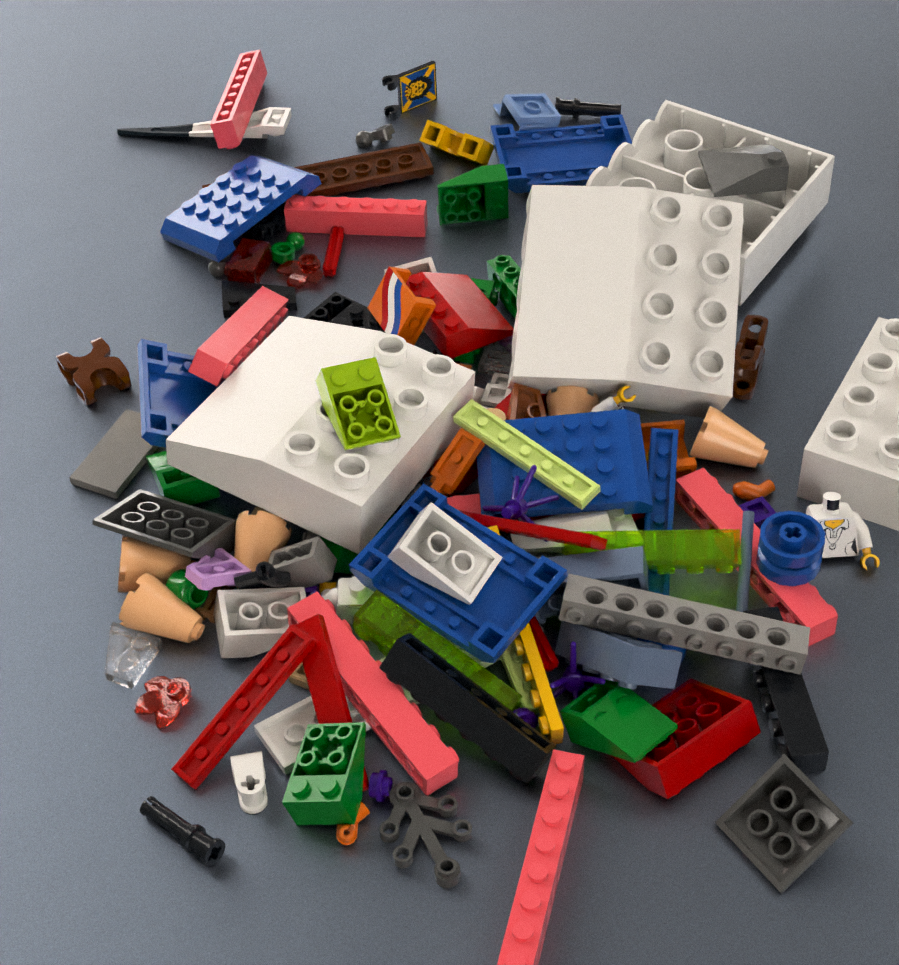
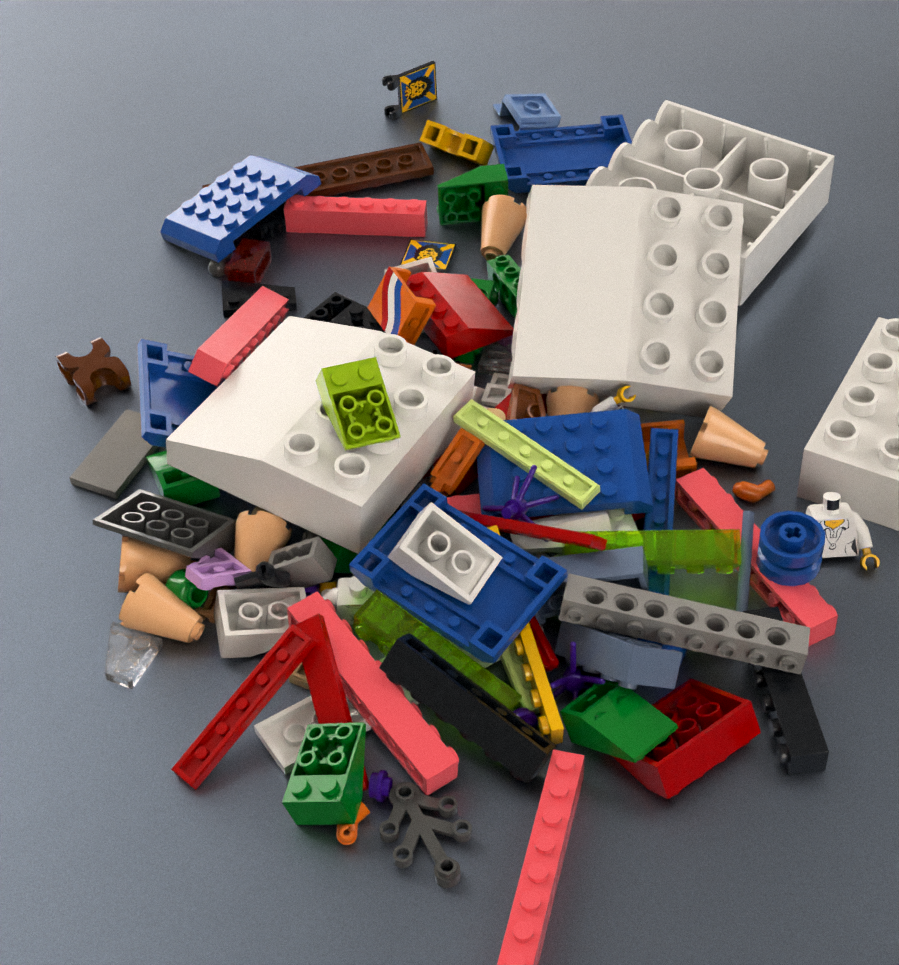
(163, 699): clear red plate -> none
(191, 837): black pin -> none
(239, 100): coral brick -> none
(250, 781): white piece -> none
(262, 122): white plate -> none
(285, 251): green plate -> none
(302, 270): clear red plate -> none
(333, 251): red axle -> none
(384, 133): dark grey plate -> none
(440, 252): none -> flag
(500, 225): none -> light nougat cone
(577, 107): black pin -> none
(745, 170): dark grey slope -> none
(749, 356): reddish brown piece -> none
(761, 509): dark purple plate -> none
(783, 823): dark grey slope -> none

